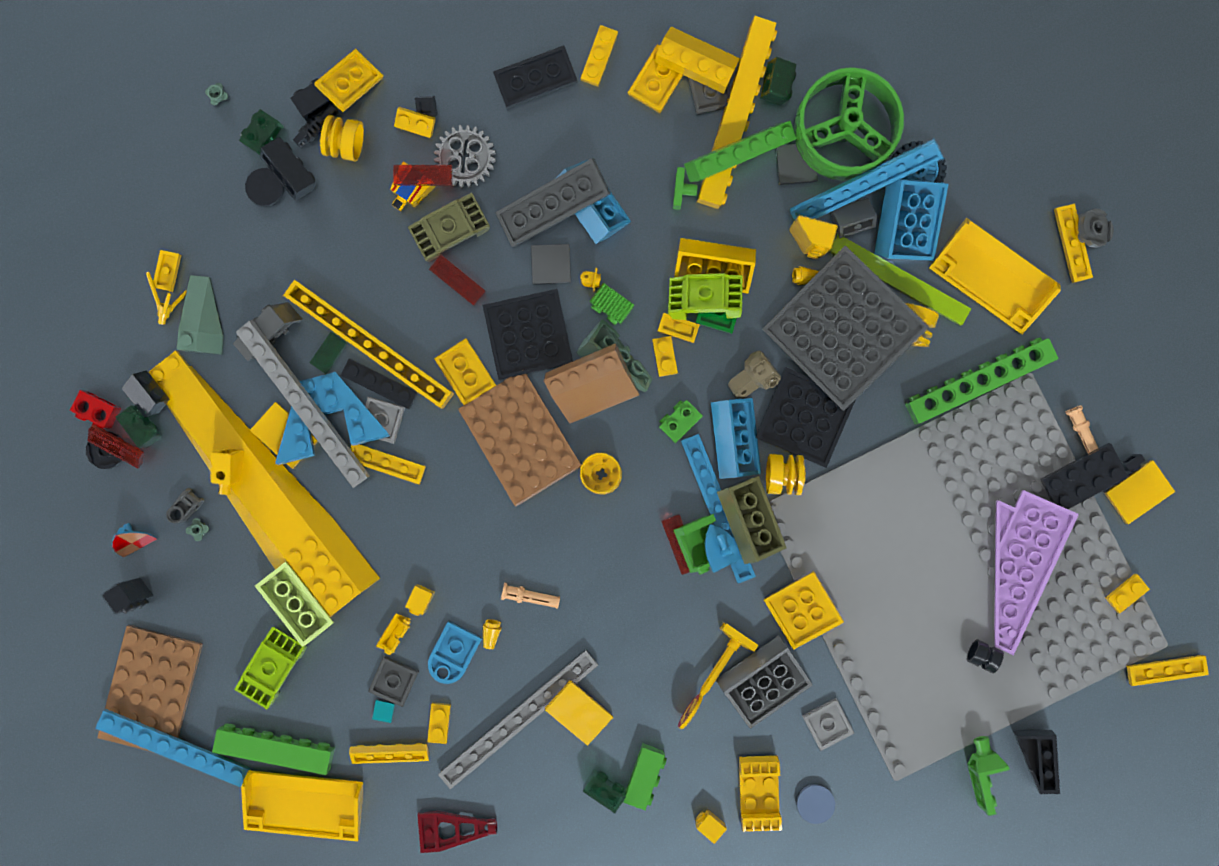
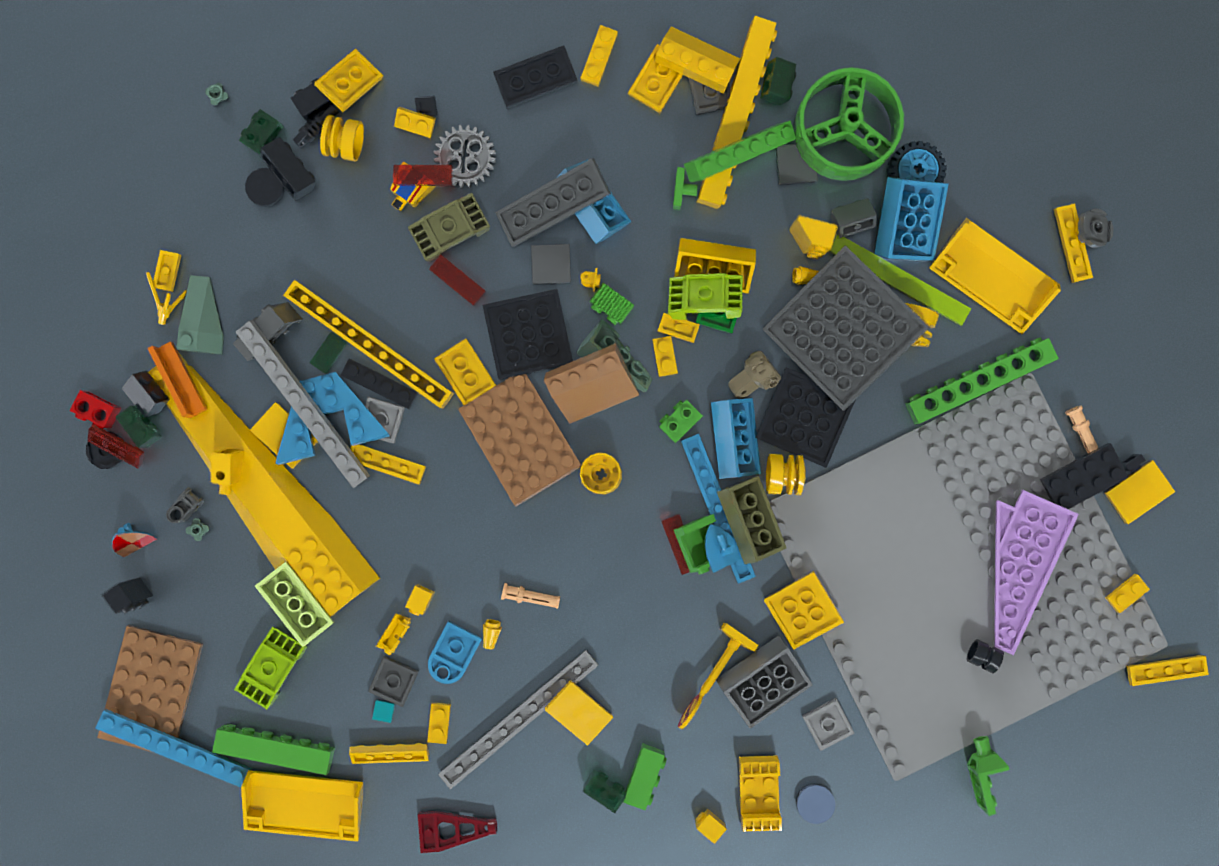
(178, 380): none -> orange fence
(869, 181): dark azure plate -> none
(1041, 758): black wedge -> none

